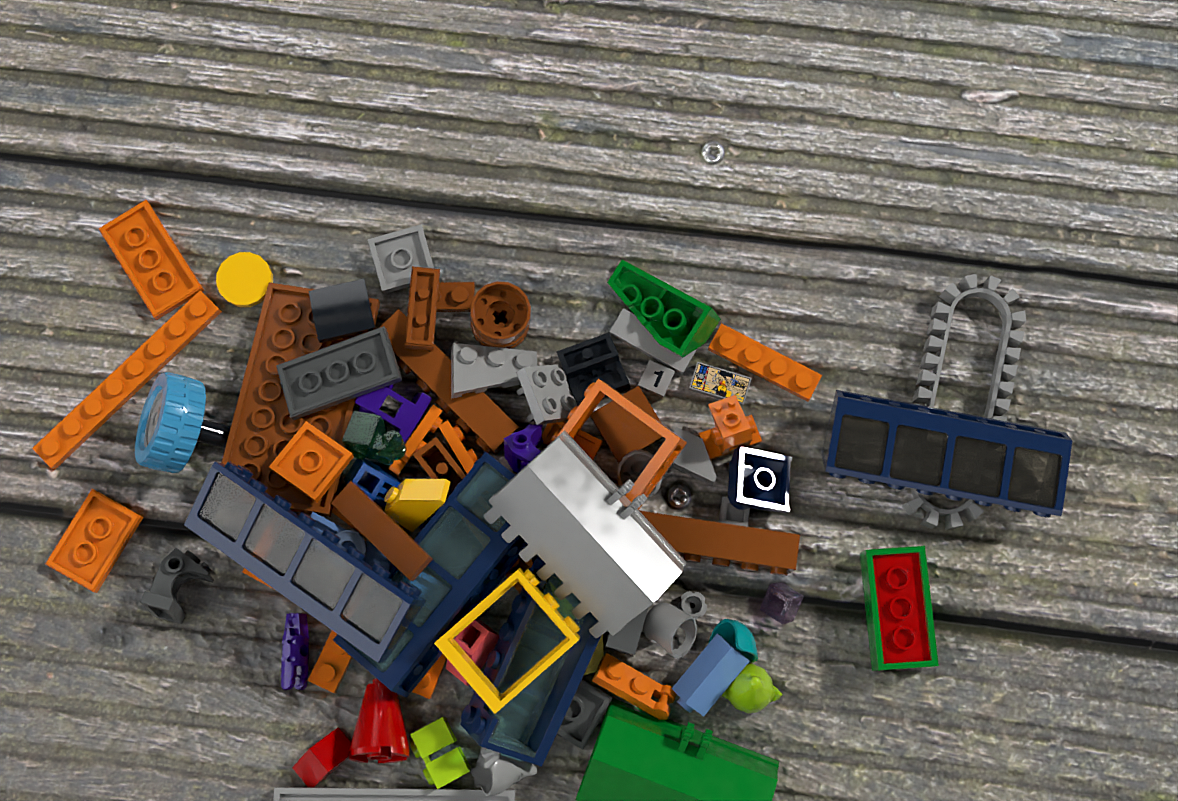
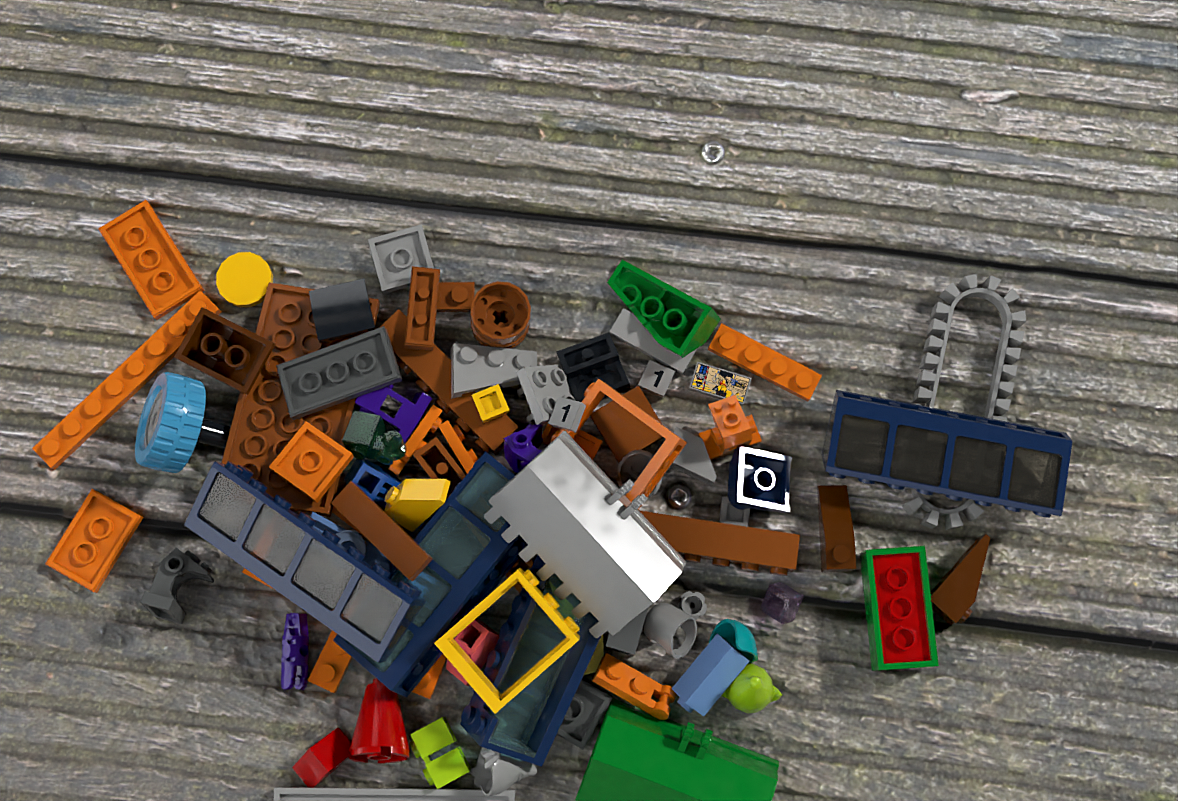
(224, 351): none -> reddish brown slope
(490, 403): none -> yellow plate
(567, 414): none -> light grey tile
(835, 529): none -> reddish brown slope
(959, 586): none -> reddish brown slope

